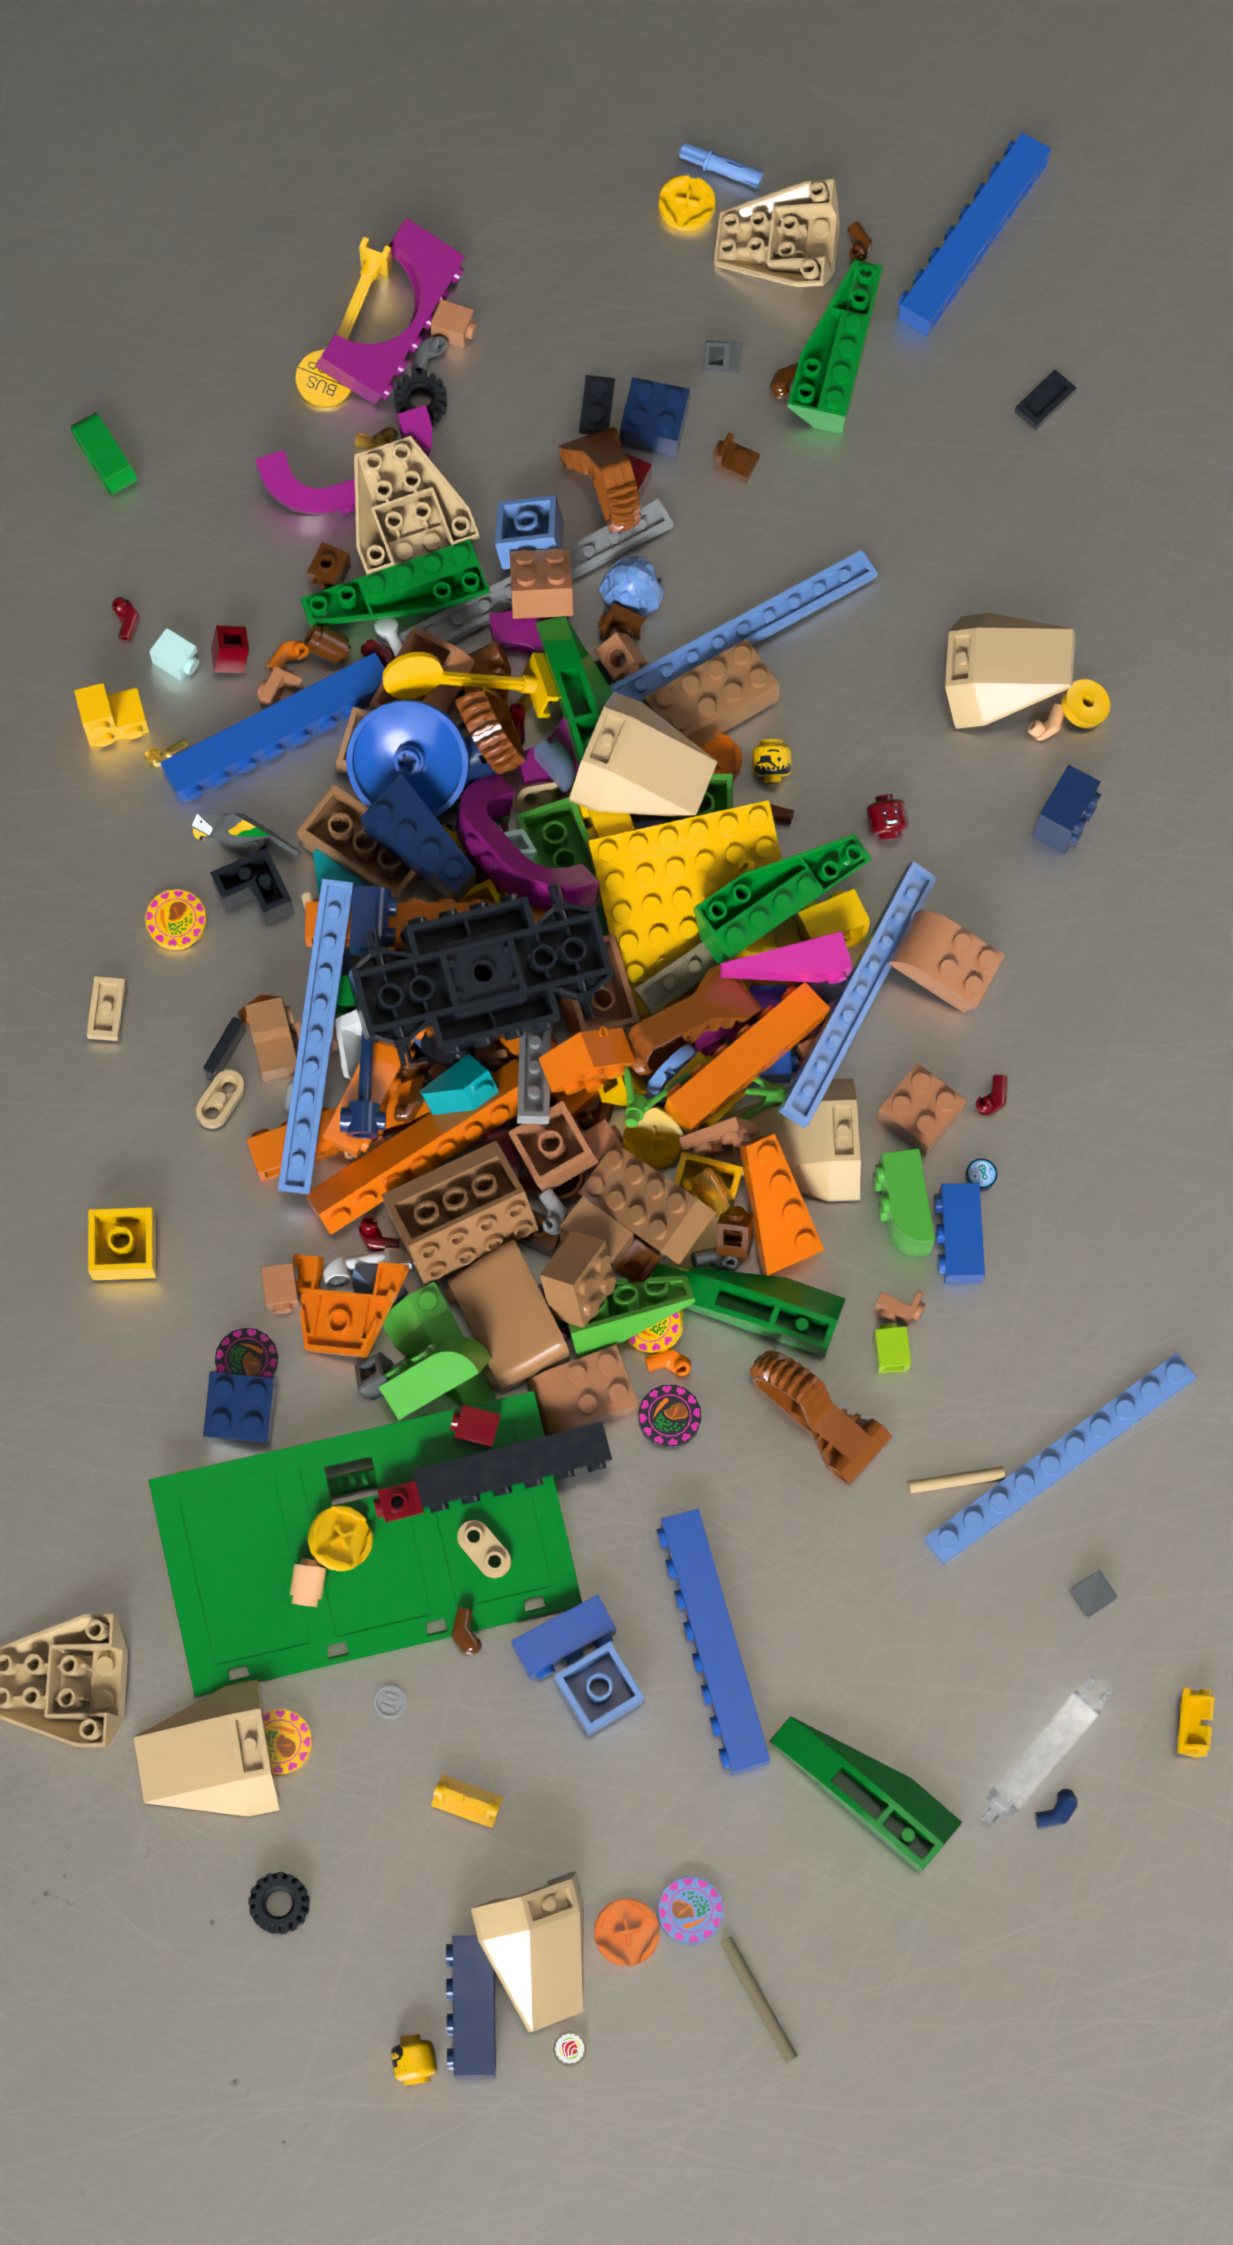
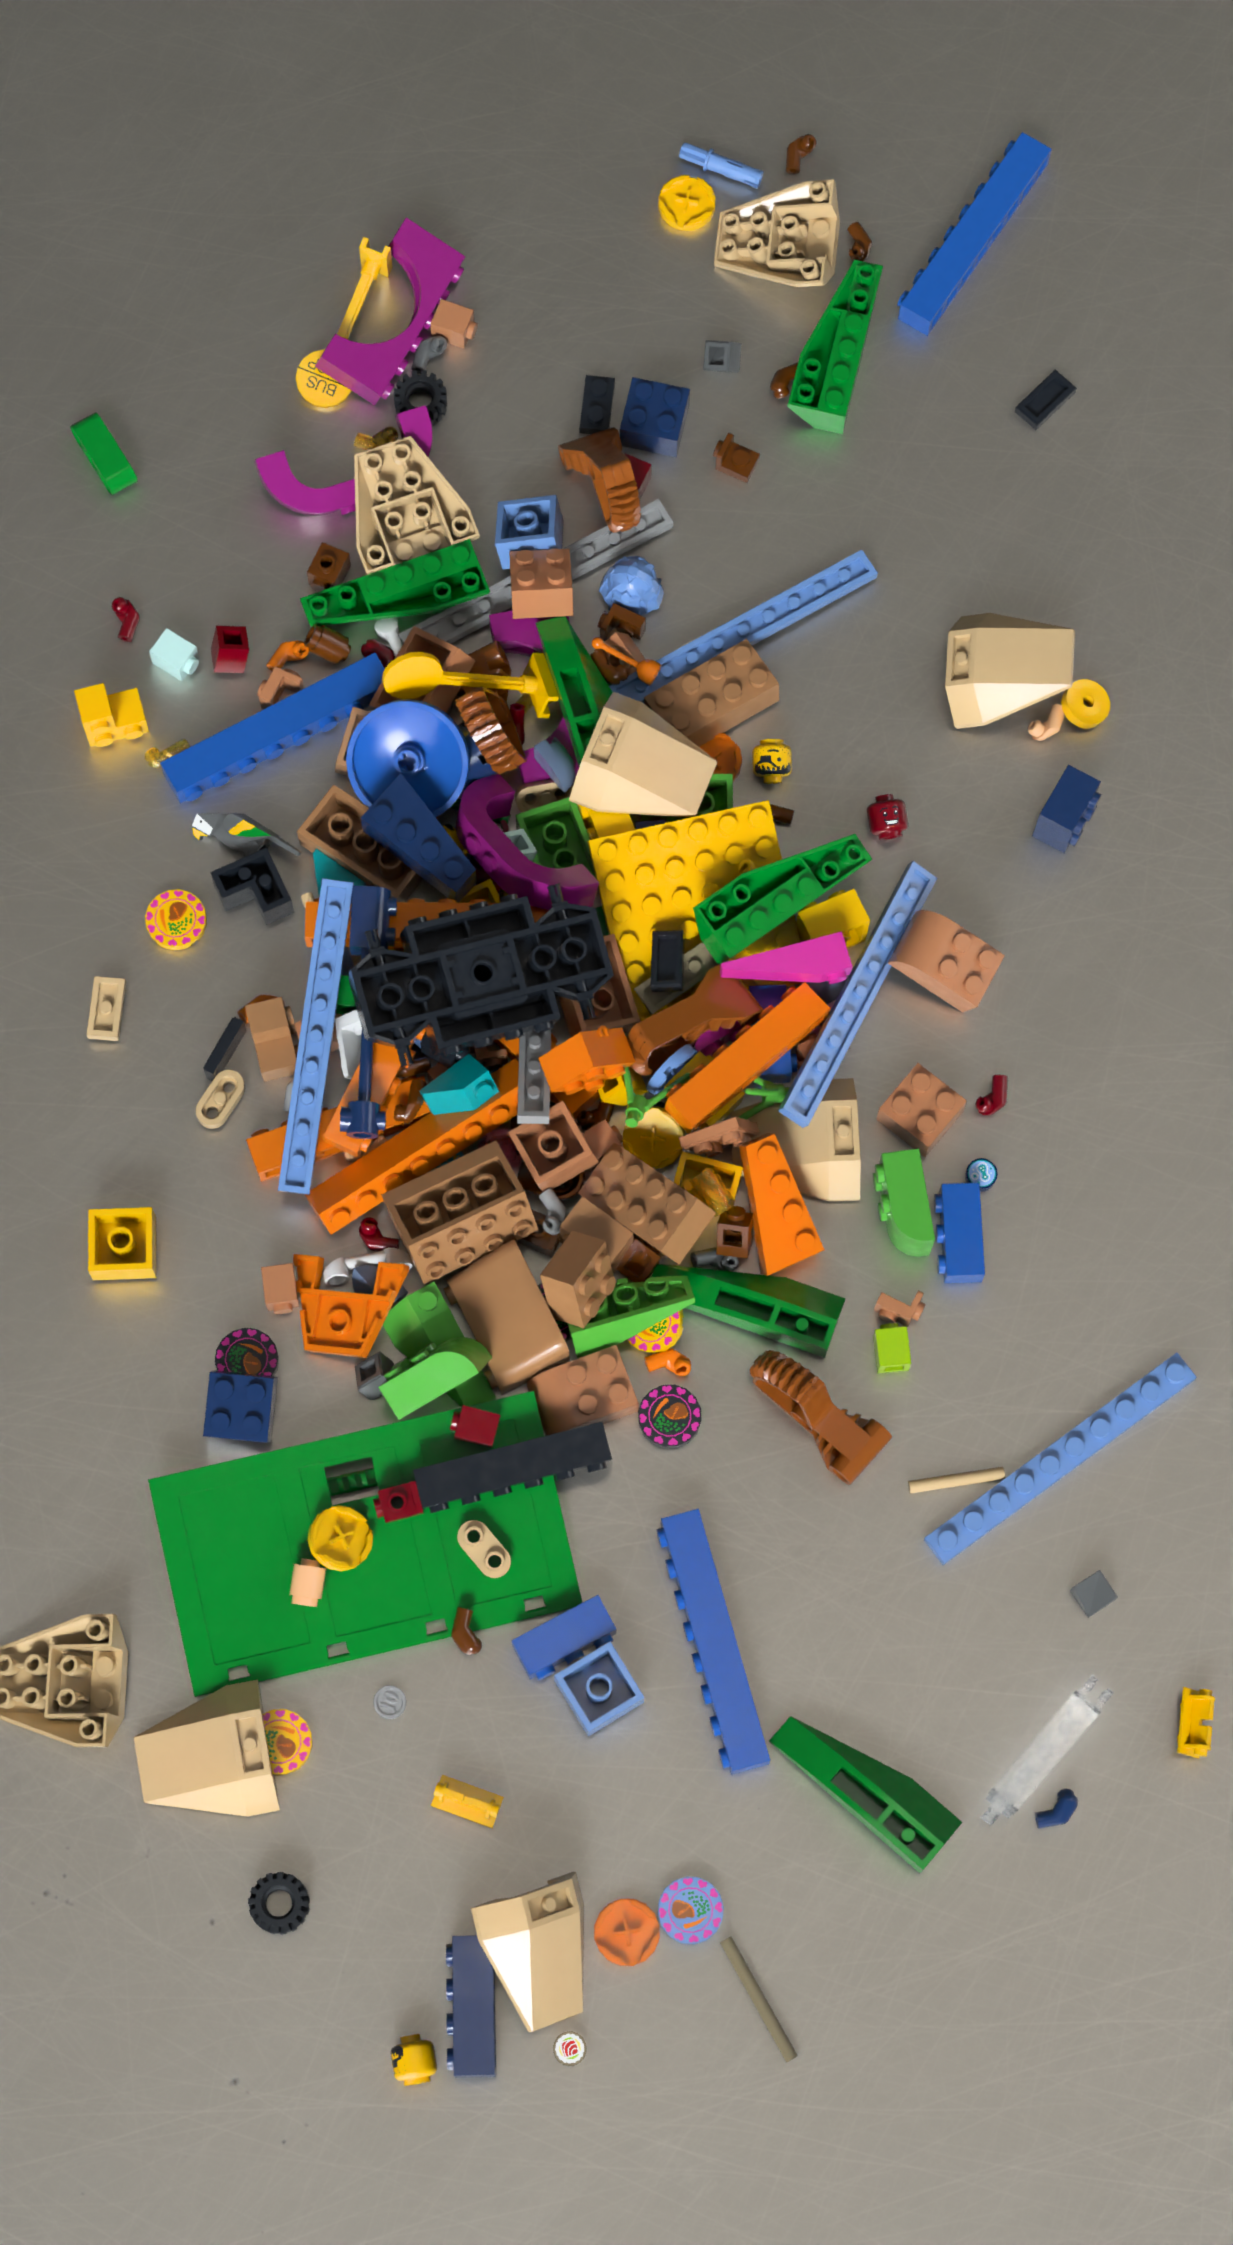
(610, 674): none -> reddish brown arm
(646, 670): none -> orange hinge
(667, 961): none -> black tile
(797, 150): none -> reddish brown arm

